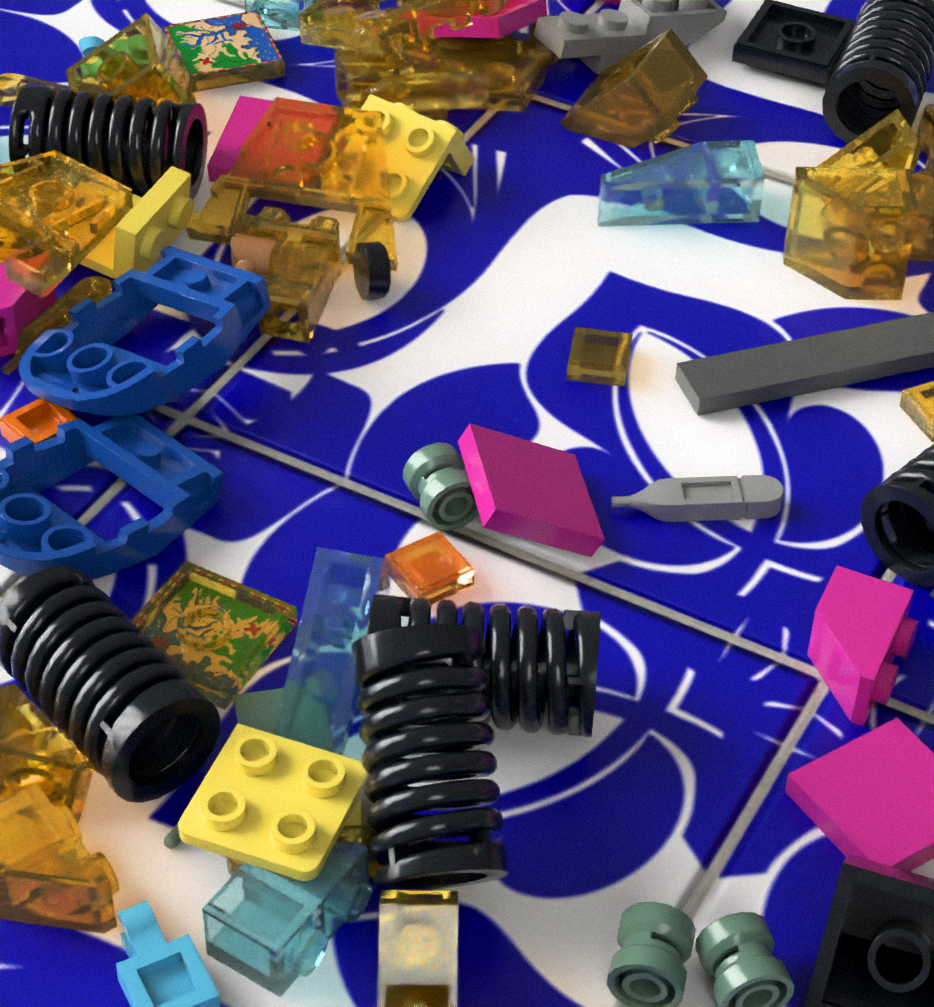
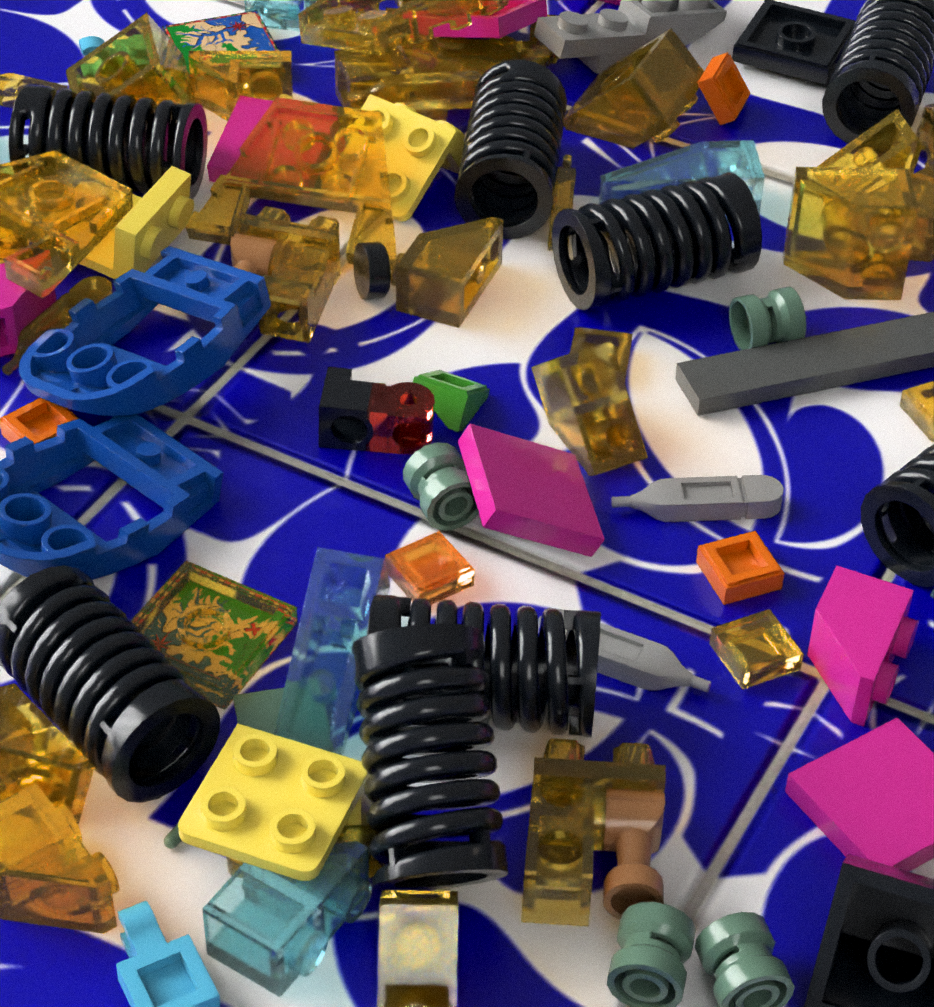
(224, 76): none -> clear yellow slope
(374, 415): none -> leg
(448, 270): none -> clear yellow slope
(454, 397): none -> bright green slope
(512, 147): none -> black piece
(563, 192): none -> clear yellow piece
(587, 809): none -> clear yellow hips
(591, 408): none -> clear yellow slope
(641, 661): none -> light grey piece
(656, 240): none -> black piece
(724, 88): none -> orange tile
(739, 567): none -> orange tile
(756, 649): none -> clear yellow tile
(767, 319): none -> sand green wheel

